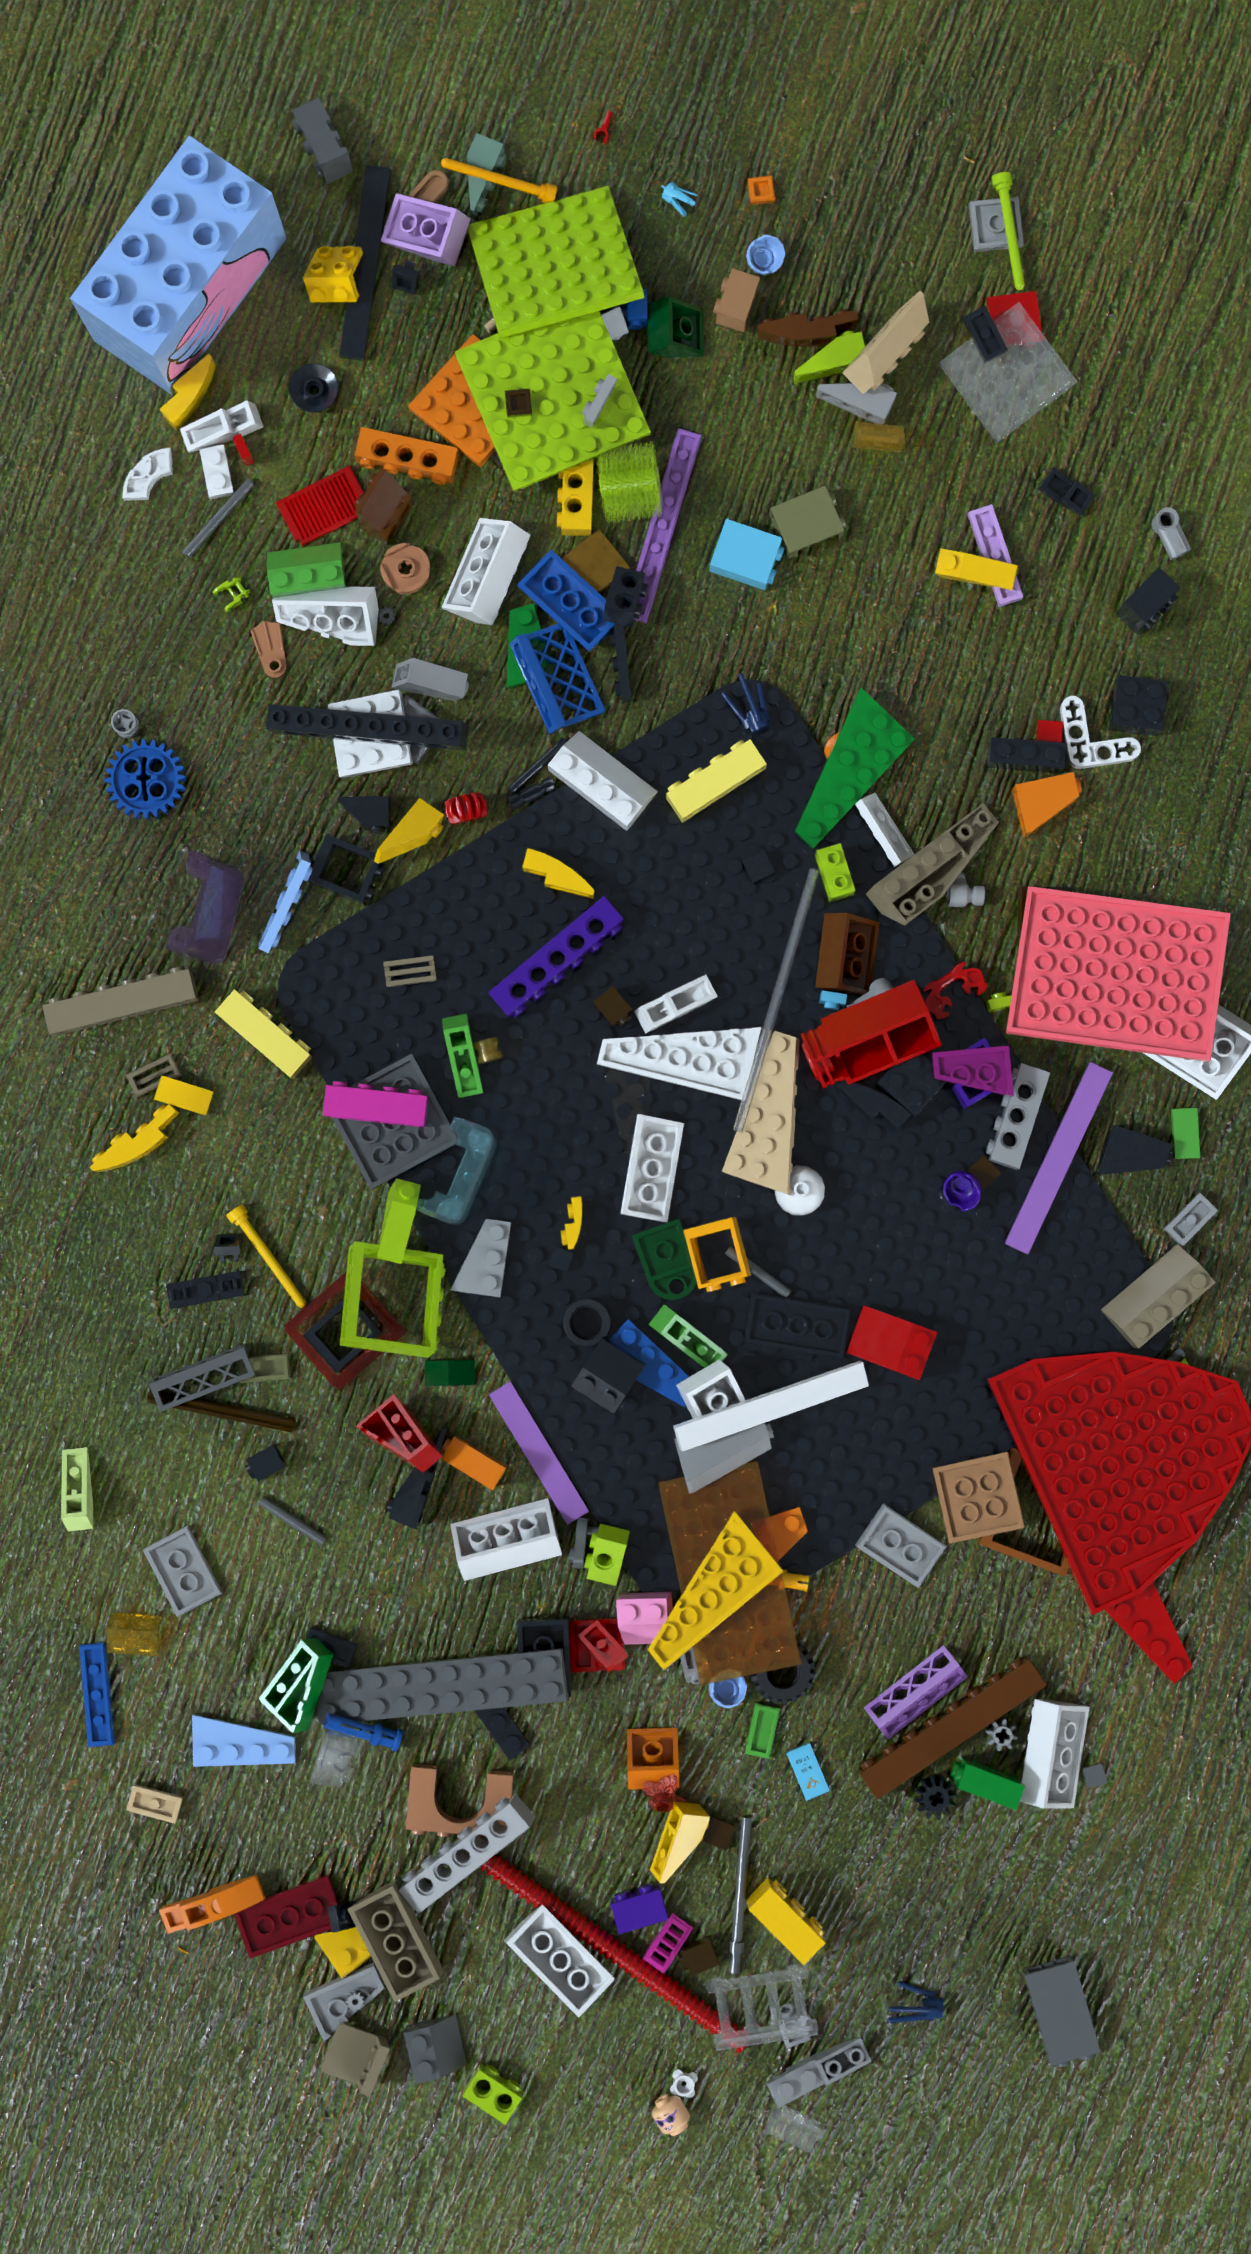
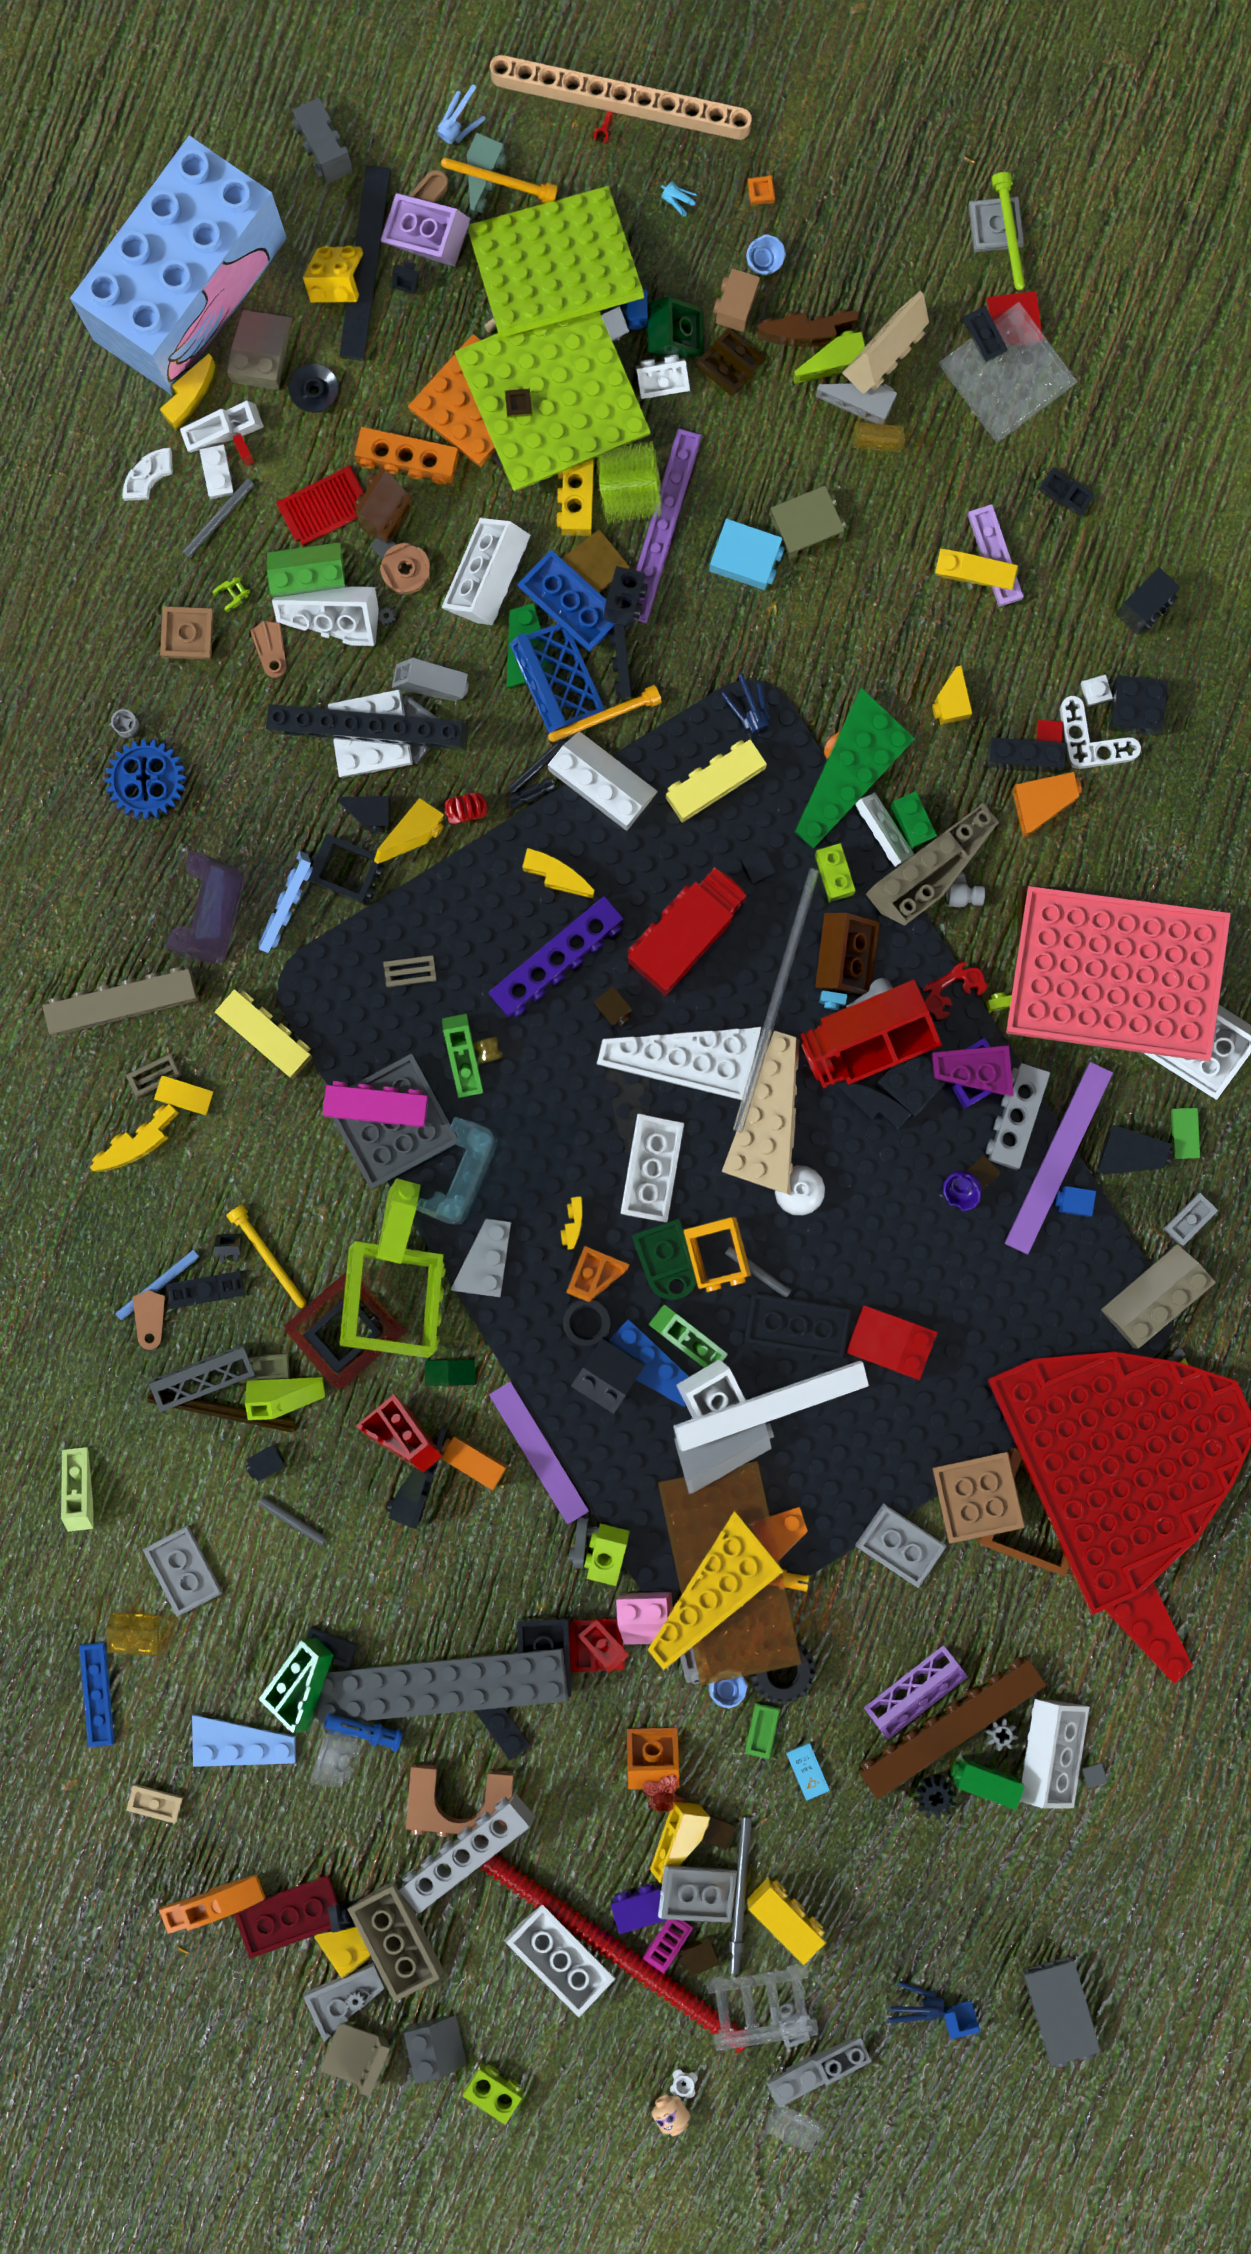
(149, 1317): none -> nougat piece
(161, 1281): none -> medium blue bar
(186, 633): none -> medium nougat plate
(259, 350): none -> dark tan slope
(280, 1396): none -> lime slope
(381, 547): none -> dark grey piece
(449, 127): none -> light blue plant
(505, 1539): white slope -> none
(594, 1274): none -> orange wing
(603, 391): light grey plate -> none
(612, 88): none -> light nougat beam
(649, 697): none -> light orange piece
(662, 377): none -> white bracket
(675, 1004): white slope -> none
(686, 930): none -> red piece
(697, 1894): none -> light grey tile
(730, 362): none -> dark brown slope
(913, 820): none -> green piece
(953, 700): none -> yellow slope
(961, 2020): none -> blue panel
(1076, 1201): none -> blue brick
(1096, 690): none -> white plate
(1172, 535): light grey piece -> none

